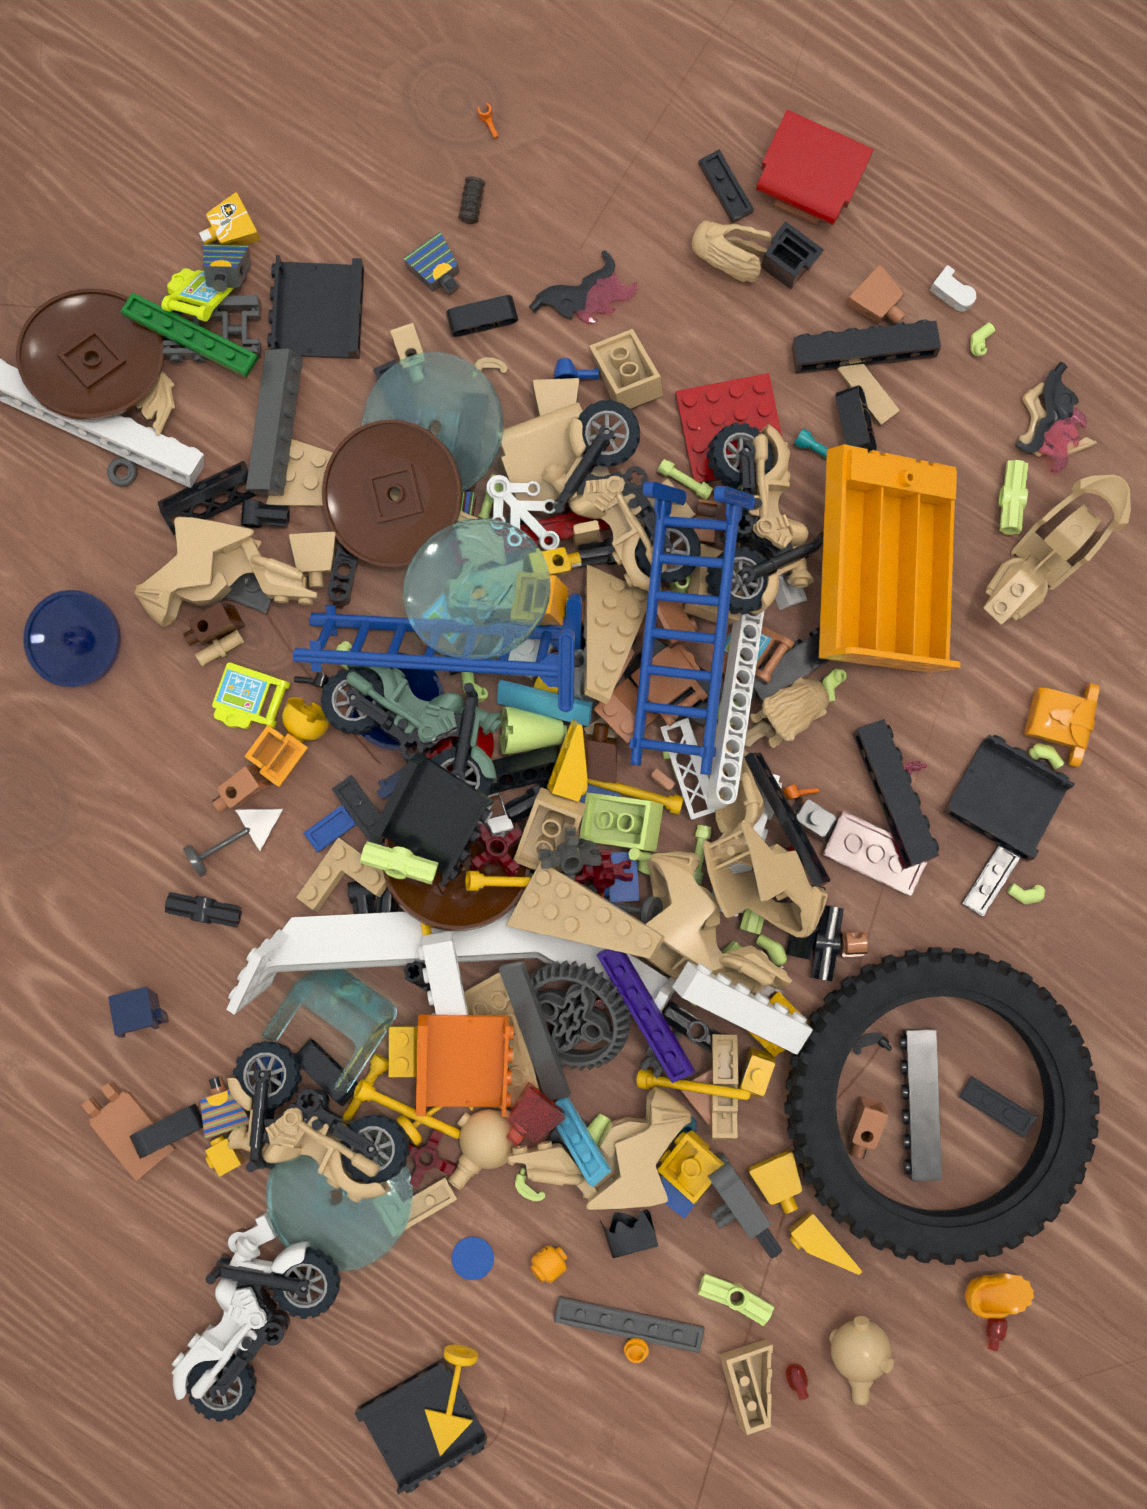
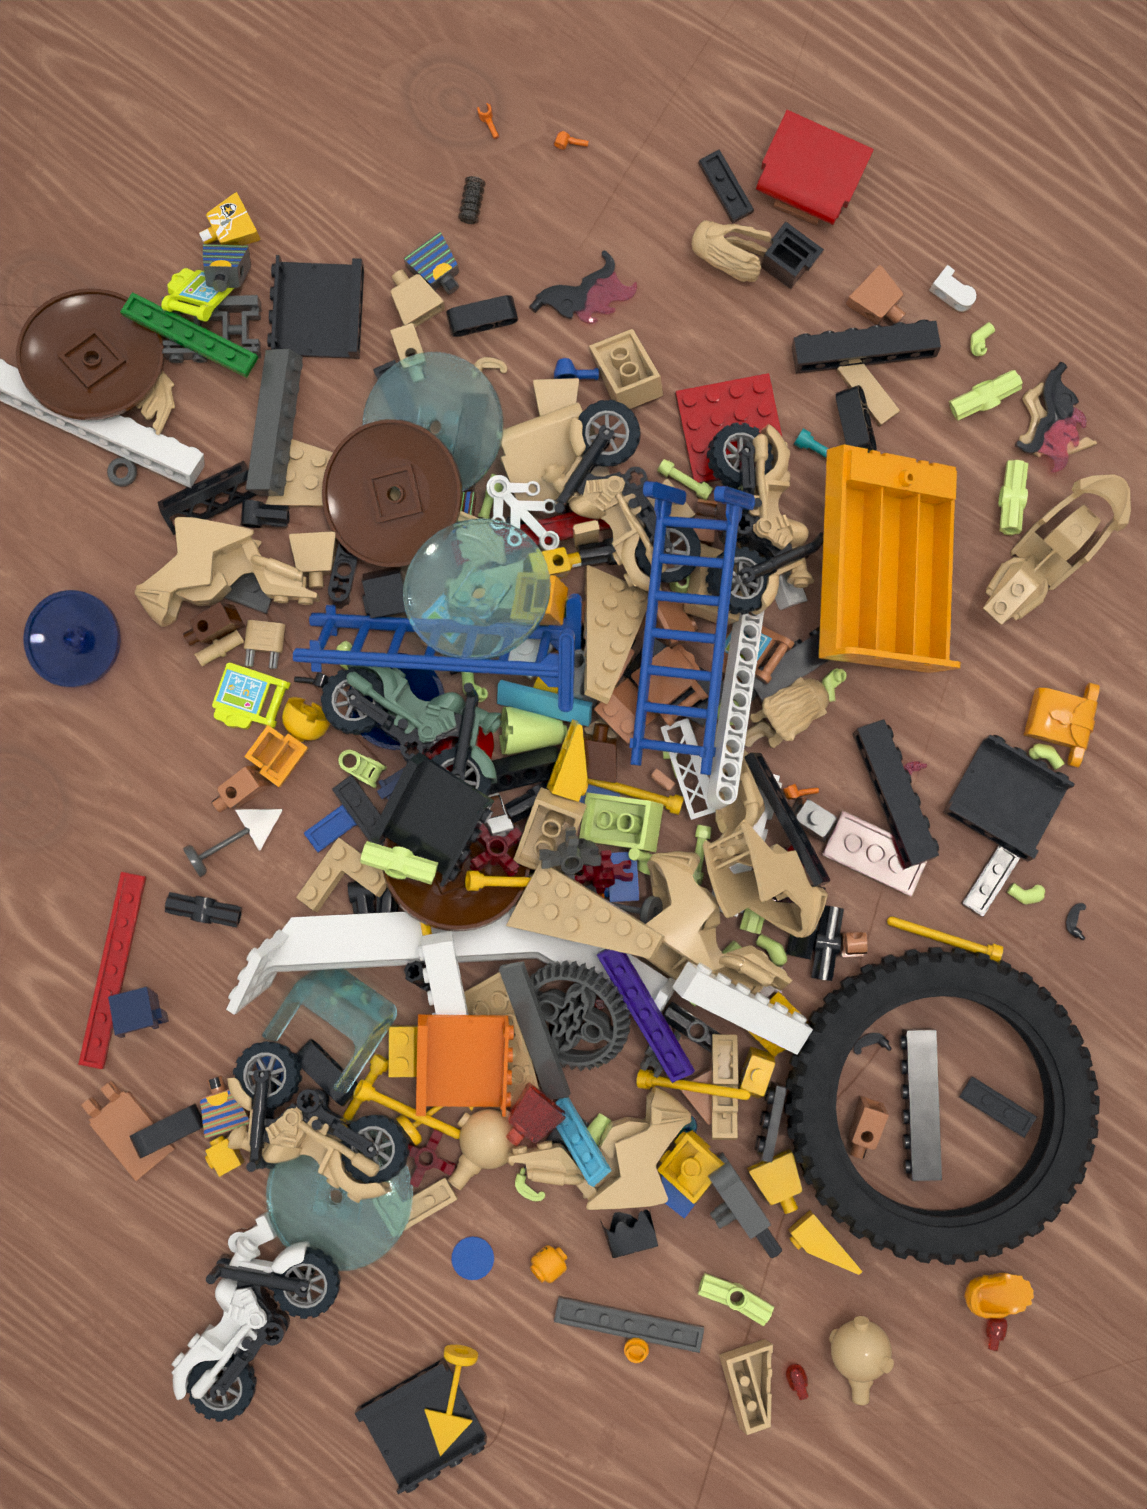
(112, 969): none -> red tile
(264, 637): none -> tan piece
(363, 767): none -> yellowish green piece
(383, 592): none -> black plate
(415, 299): none -> tan torso
(564, 138): none -> orange hand
(770, 1121): none -> black plate
(986, 395): none -> yellowish green piece
(994, 951): none -> yellow piece
(1072, 919): none -> black piece

